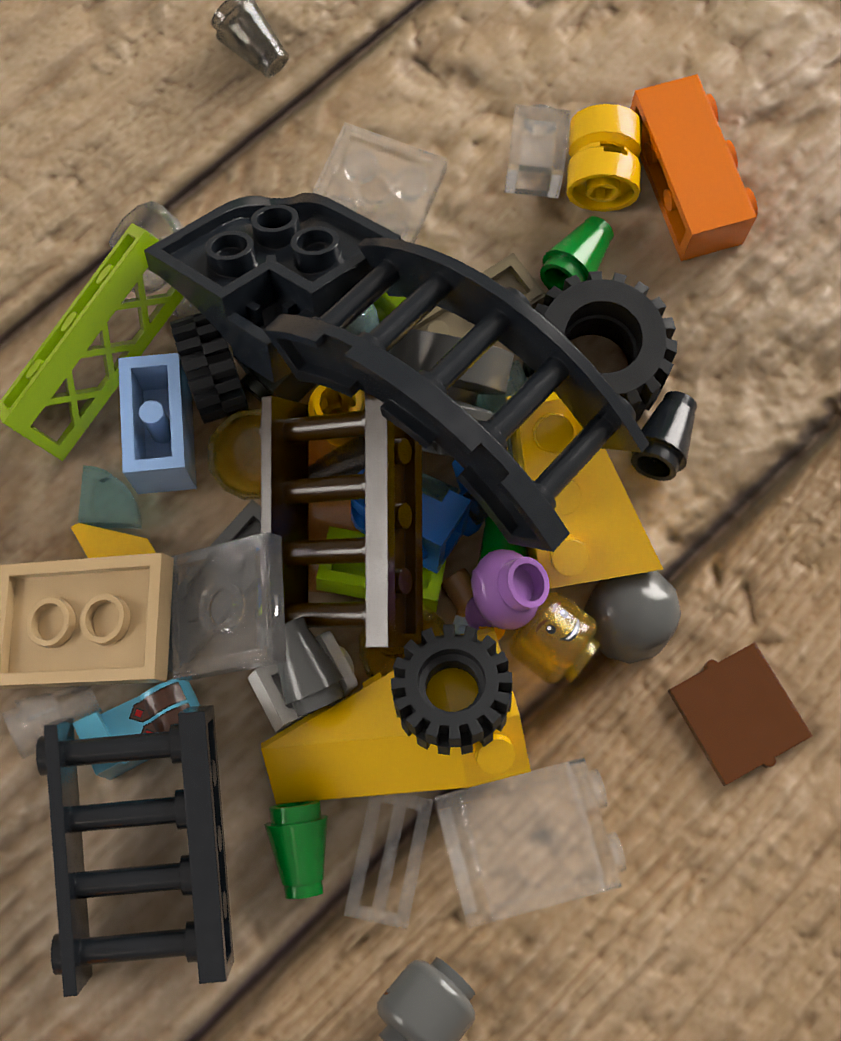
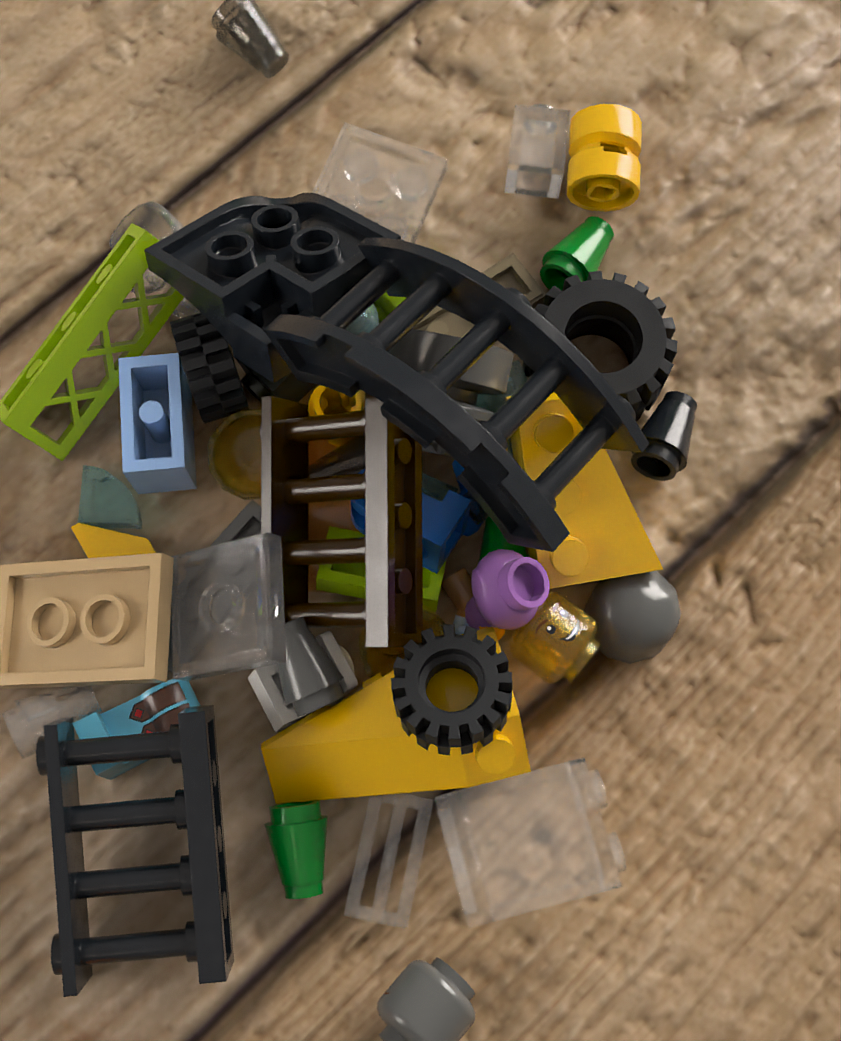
(693, 168): orange brick -> none
(739, 714): reddish brown piece -> none

